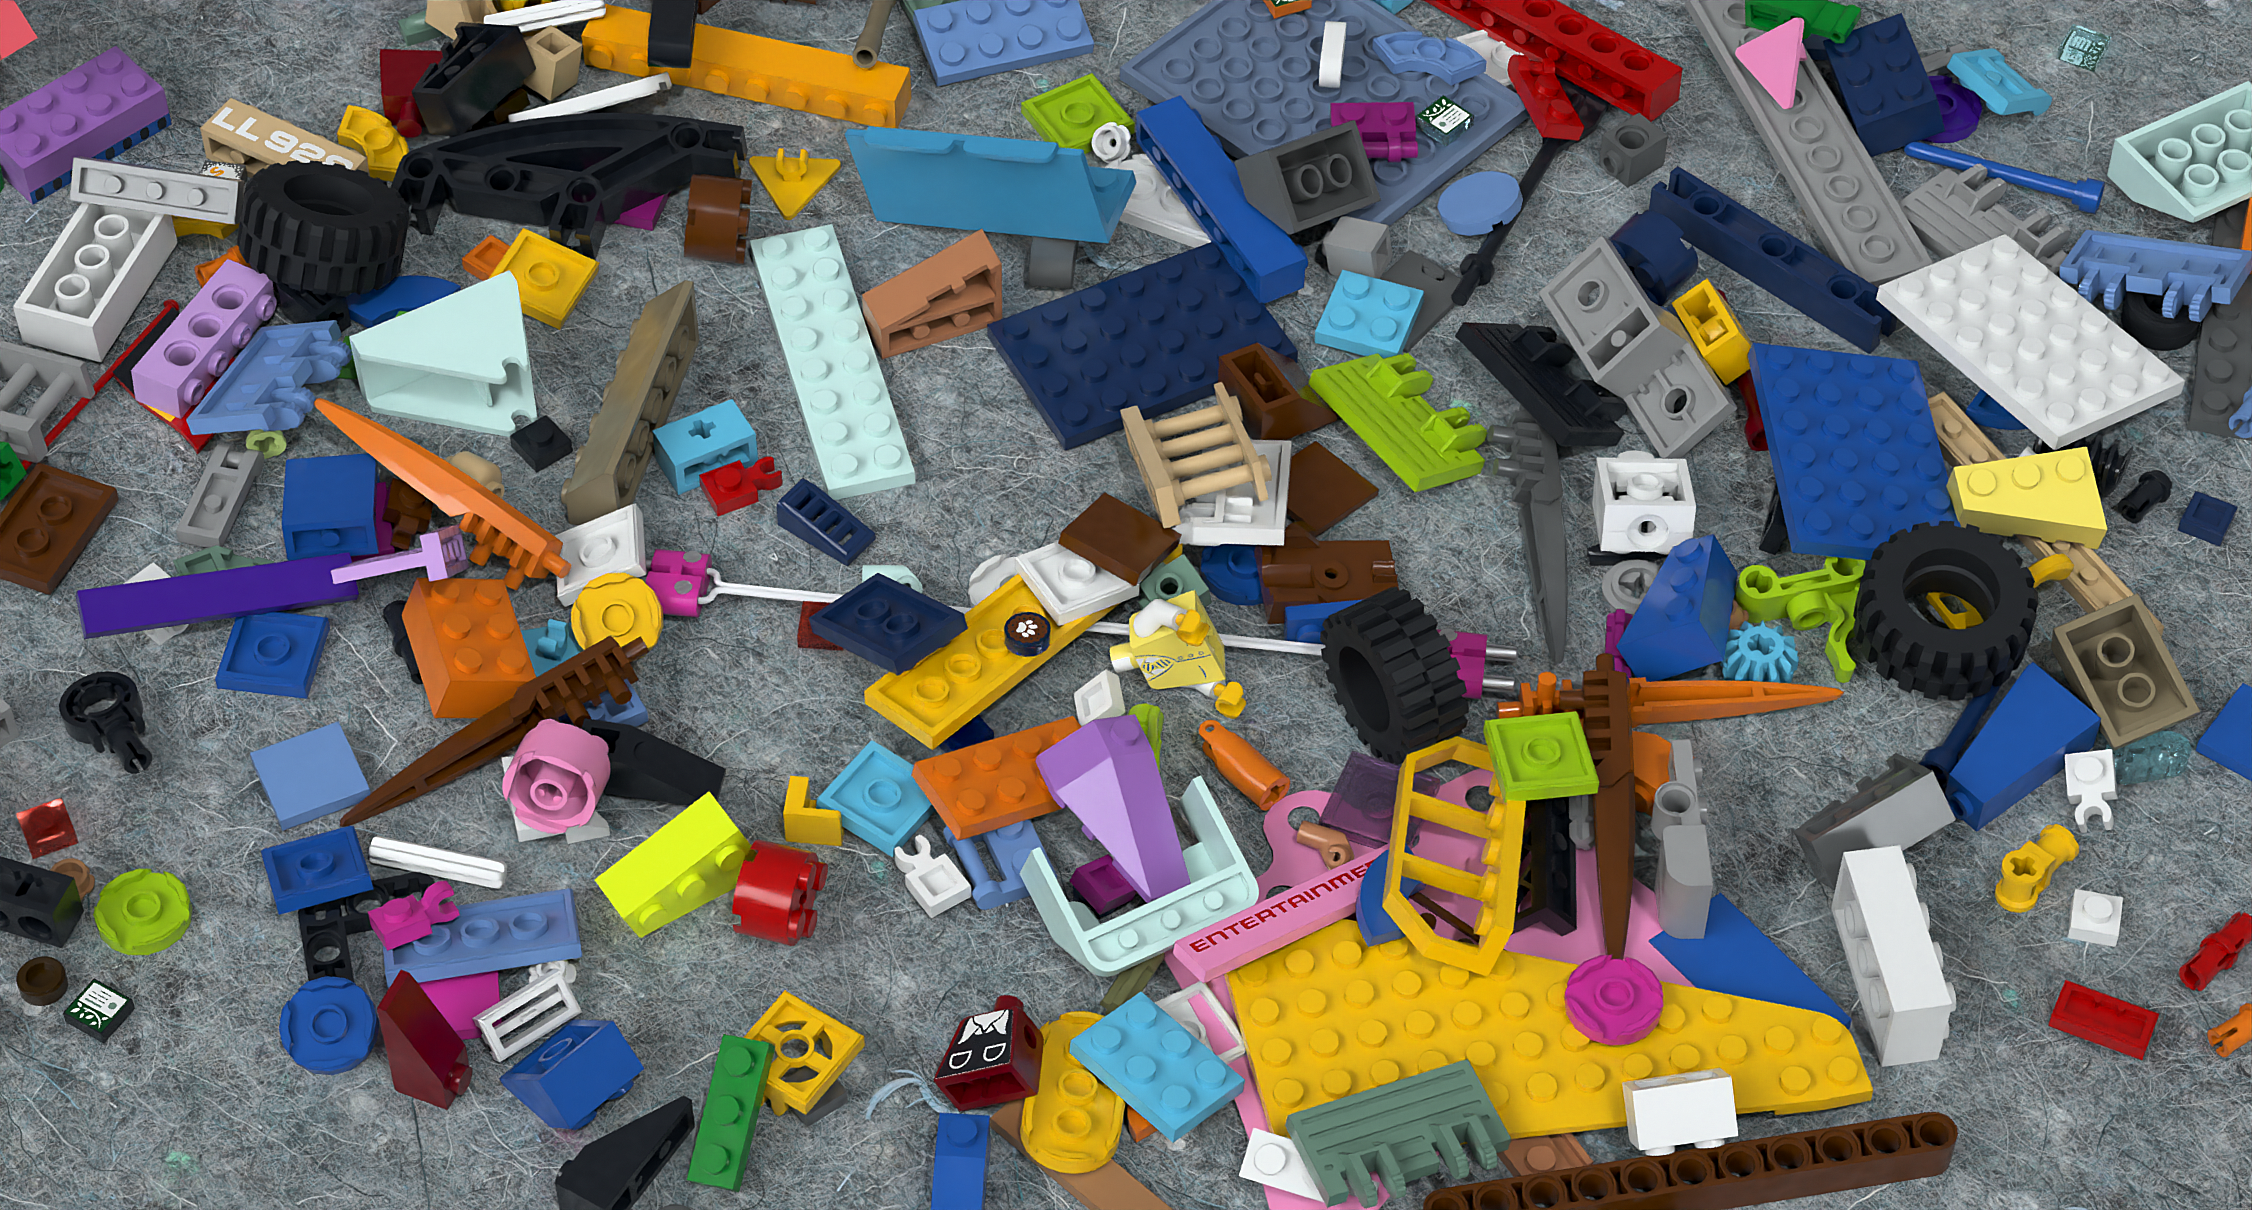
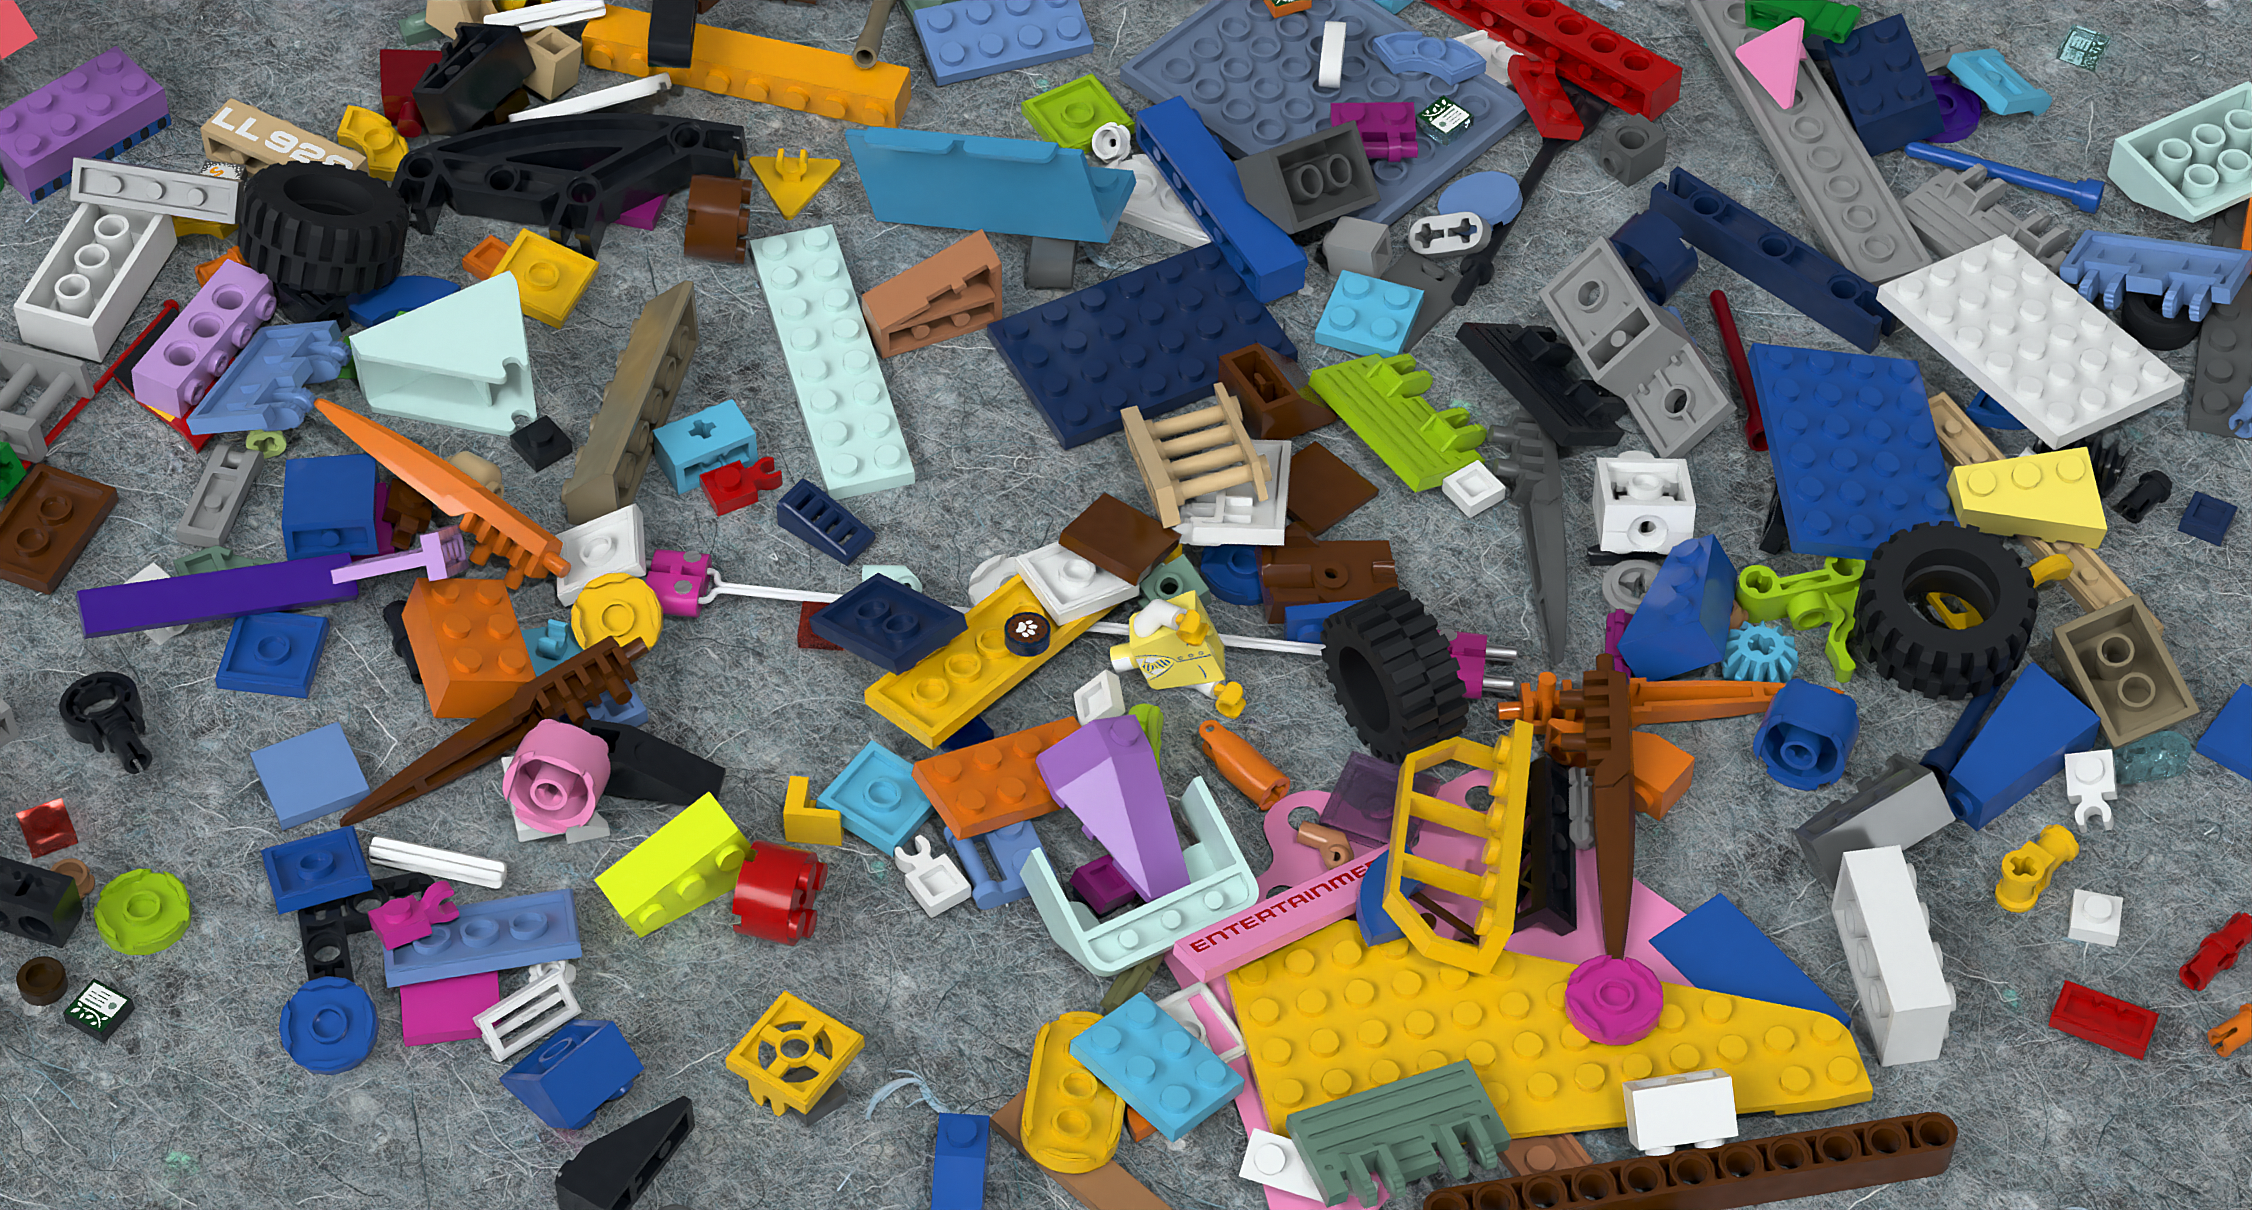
(421, 1046): dark red slope -> none
(731, 1113): green plate -> none
(992, 1057): dark red torso -> none
(1448, 226): none -> beam
(1473, 488): none -> white plate
(1541, 756): lime tile -> none
(1684, 867): light grey plate -> none
(1715, 330): yellow brick -> none
(1807, 735): none -> blue brick

